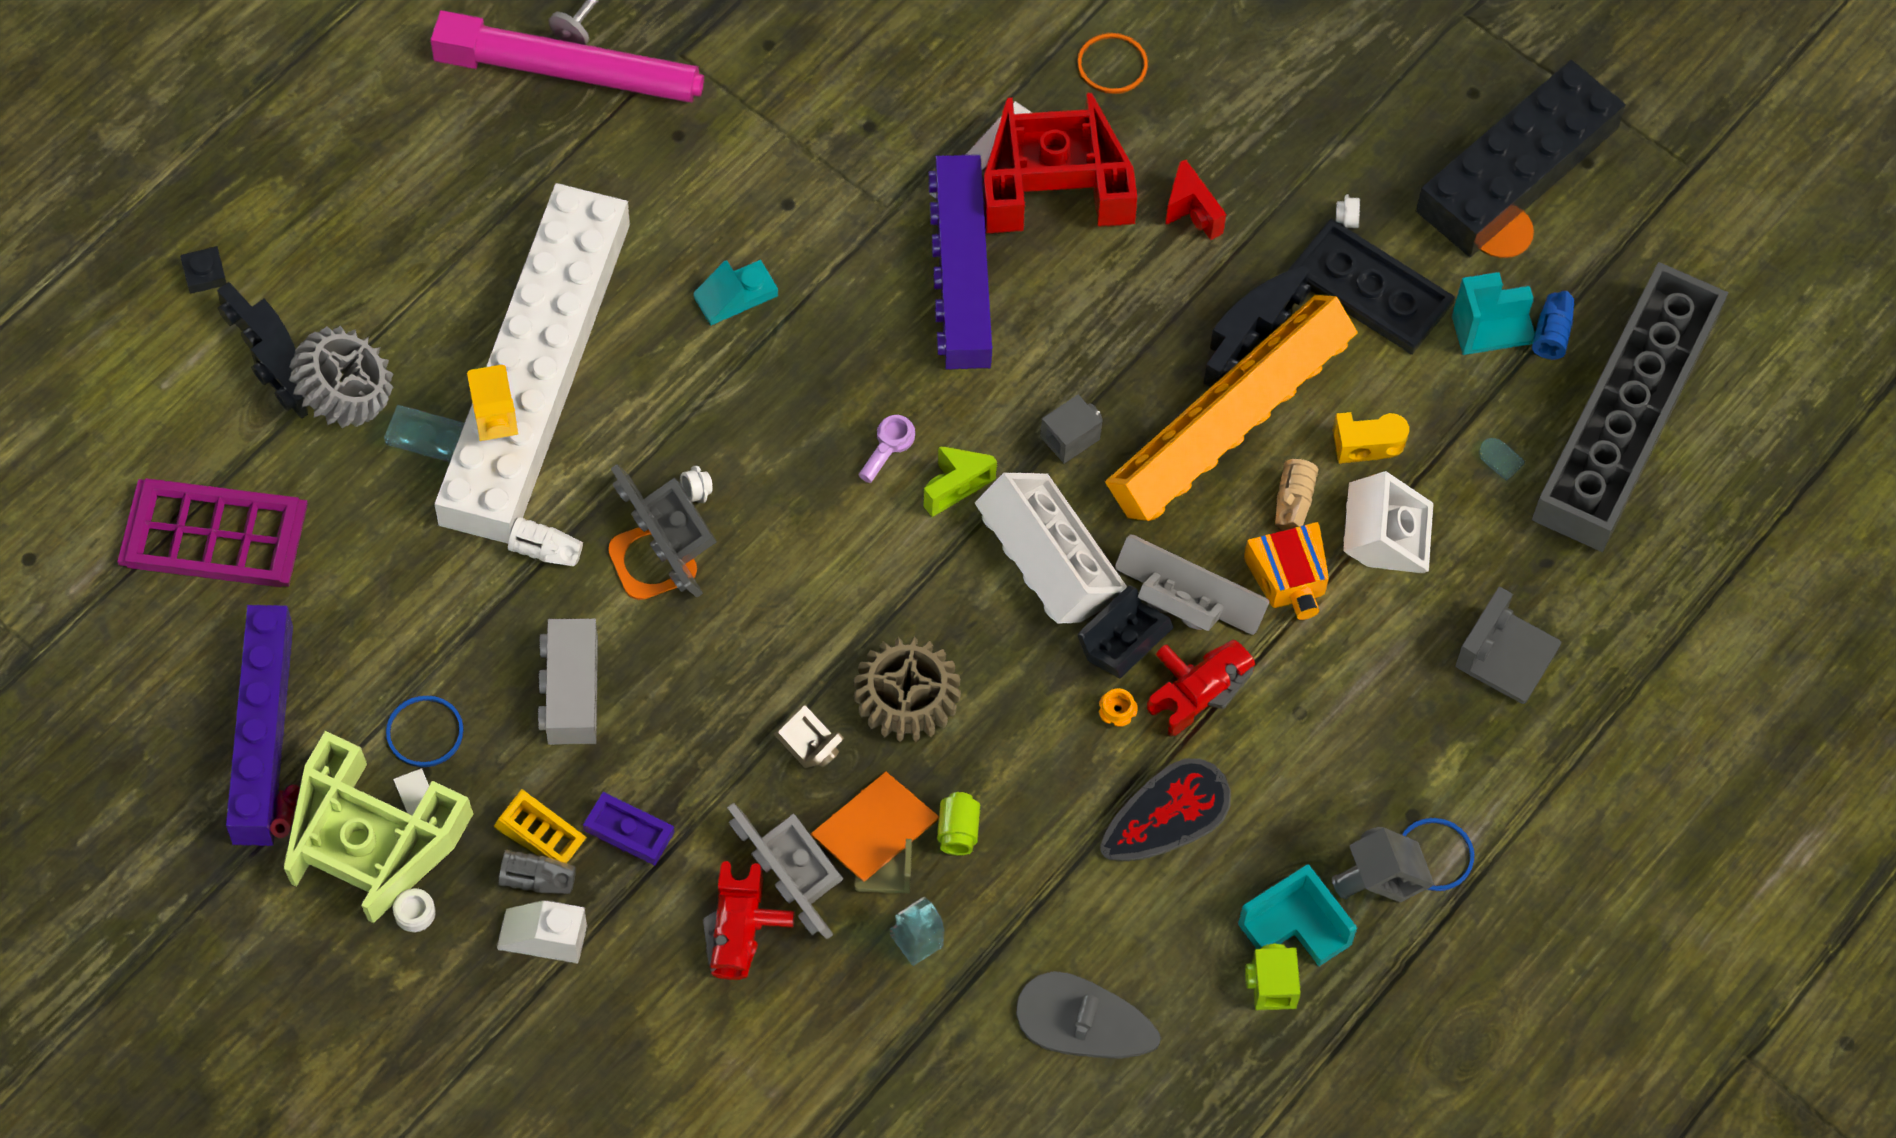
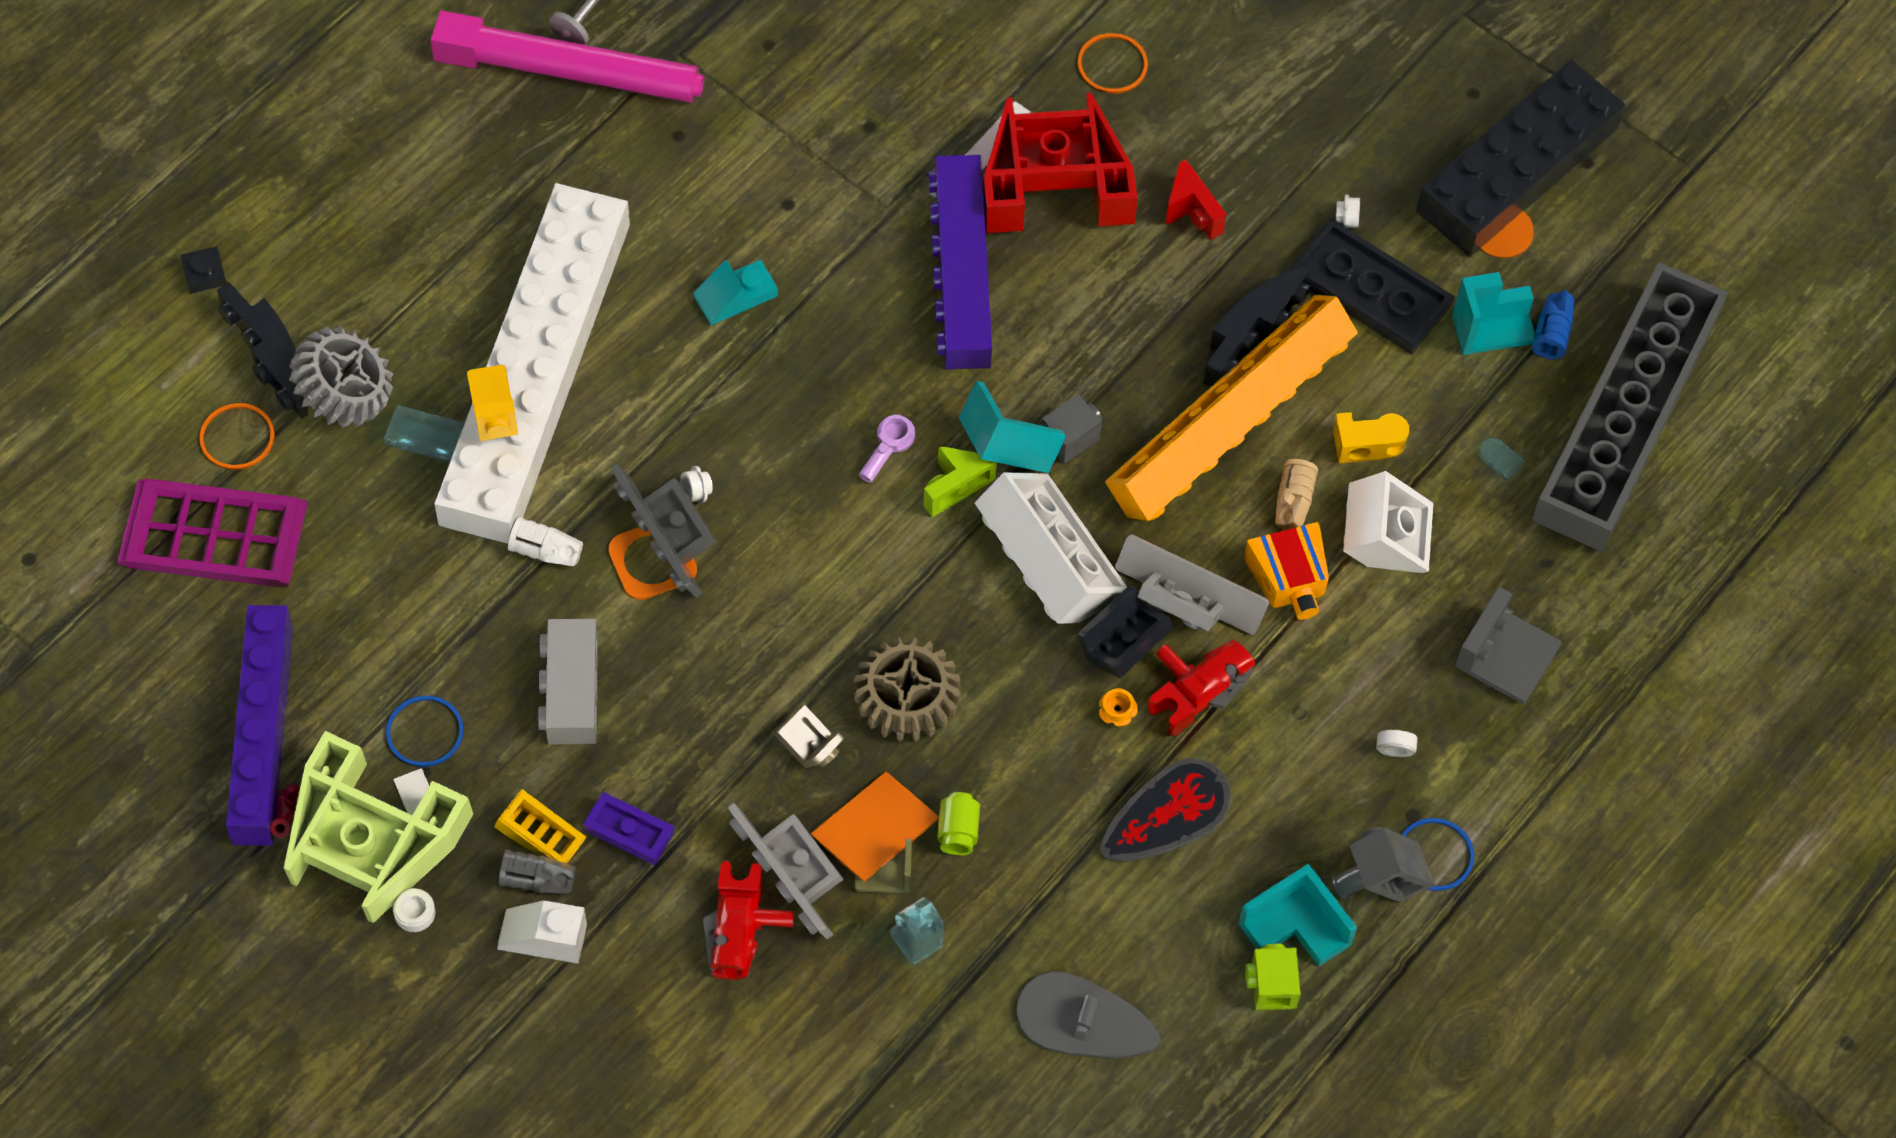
(233, 406): none -> orange piece
(1007, 439): none -> teal panel
(1396, 743): none -> white tile

